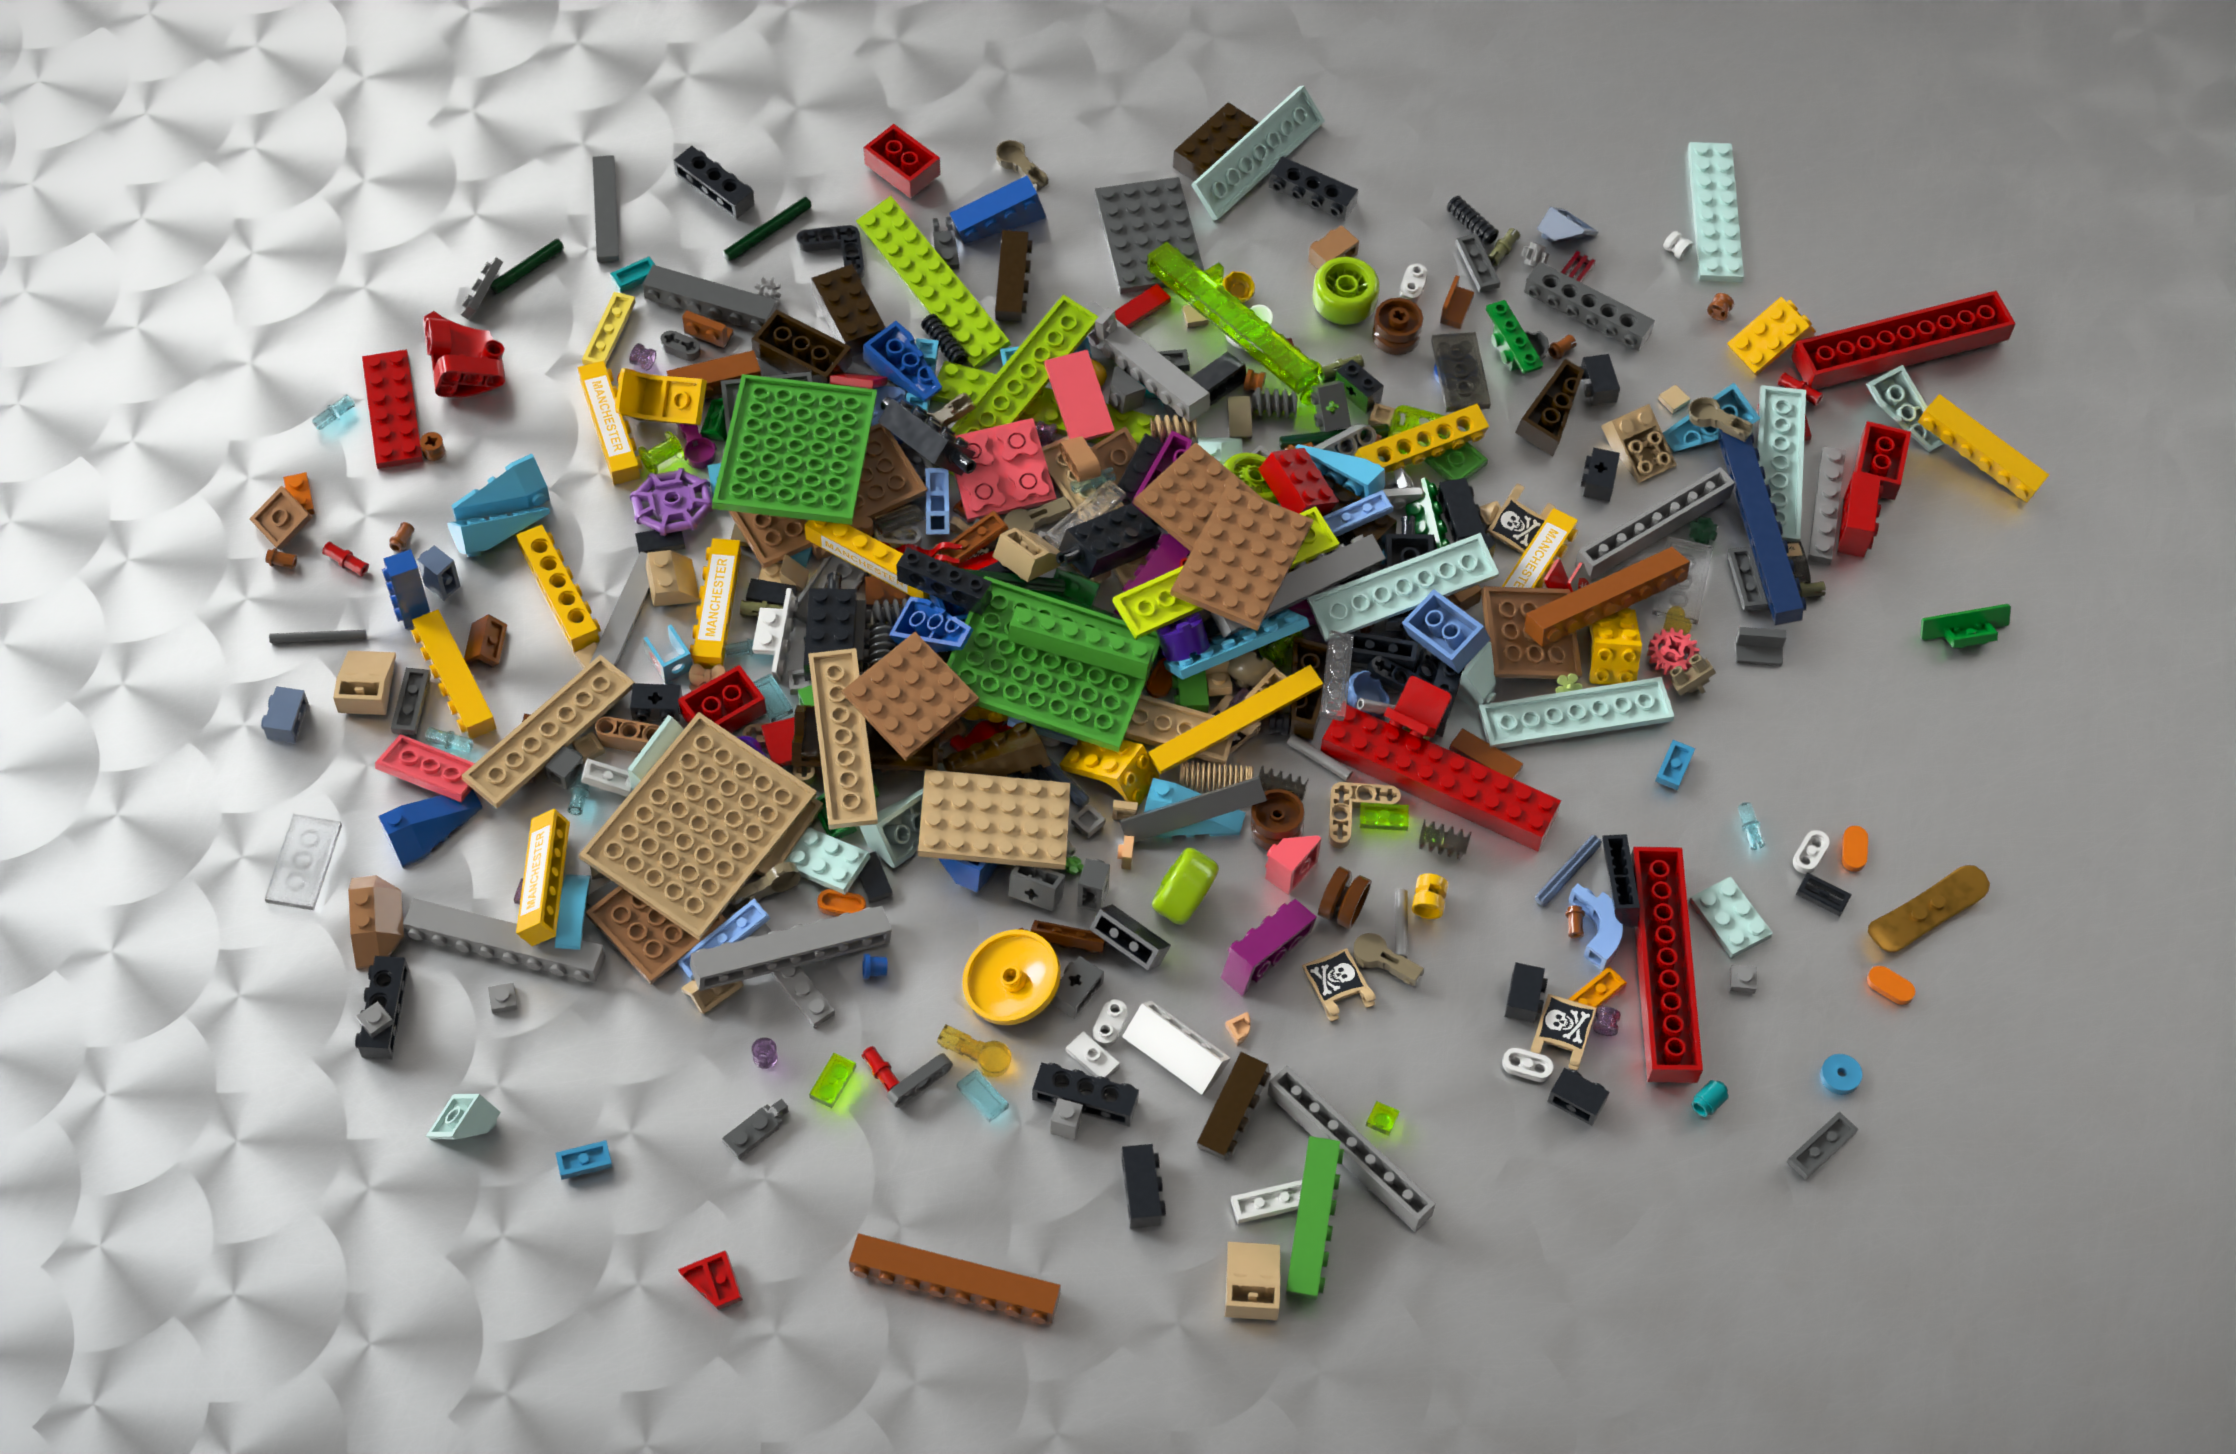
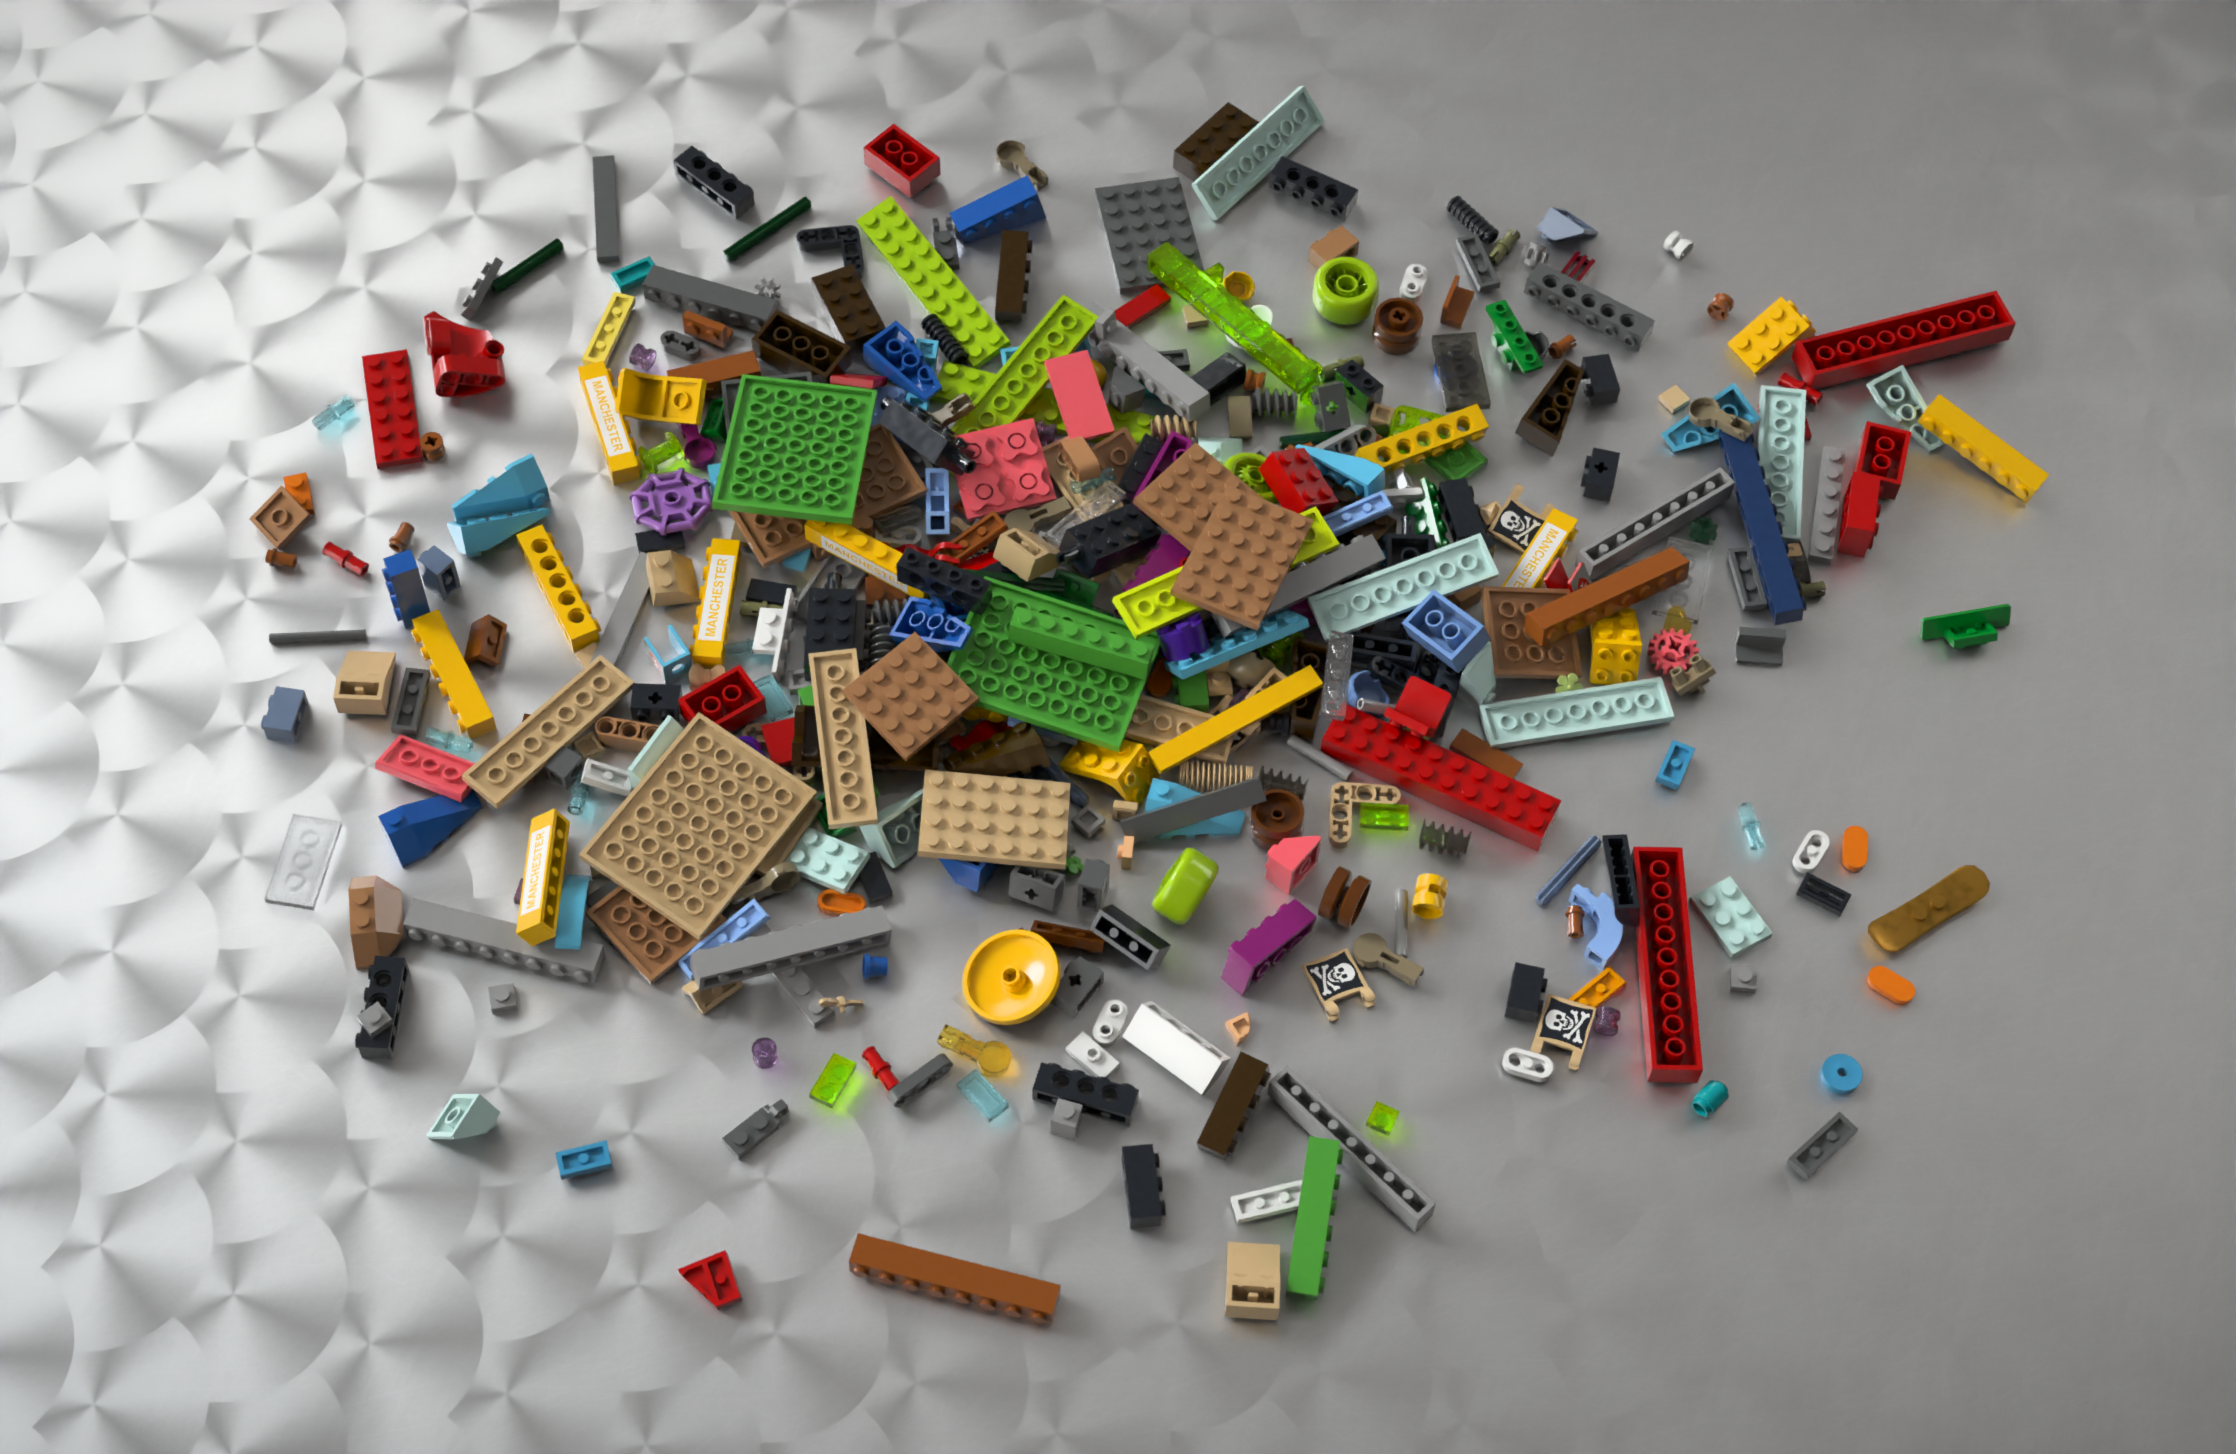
(788, 572): tan slope -> none
(840, 1002): none -> tan piece
(1578, 1096): black brick -> none
(1640, 443): tan slope -> none
(1715, 212): light aqua plate -> none

